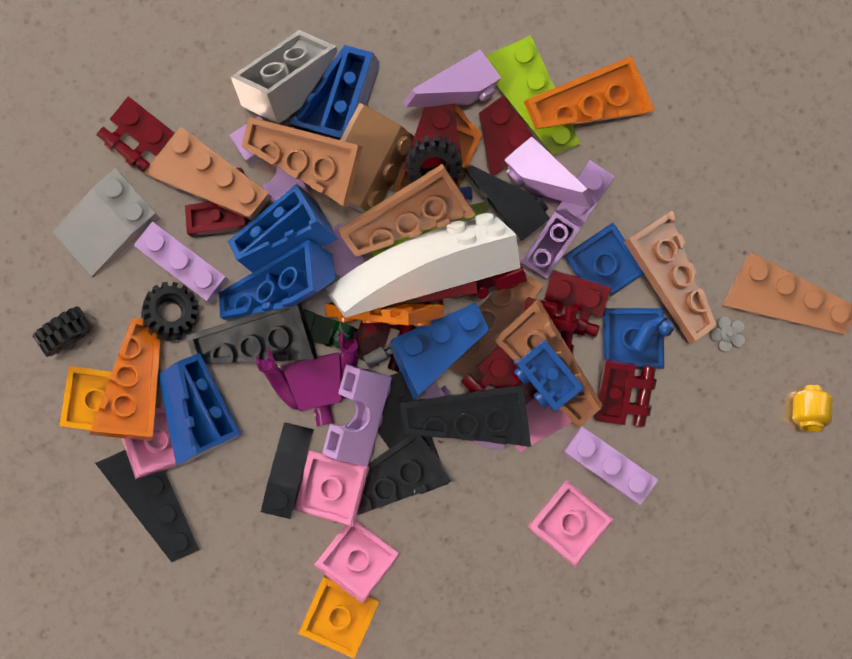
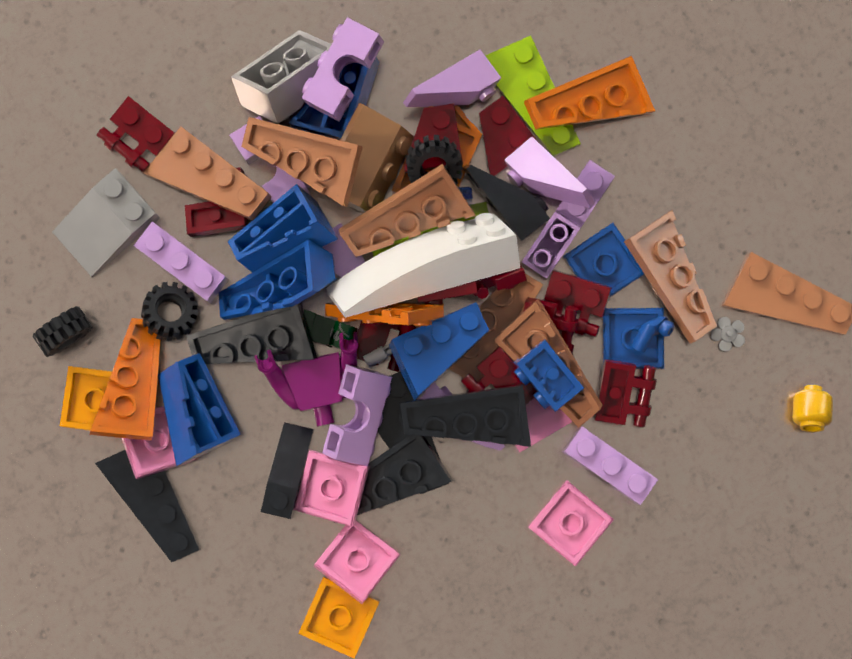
(350, 45): none -> lavender arch

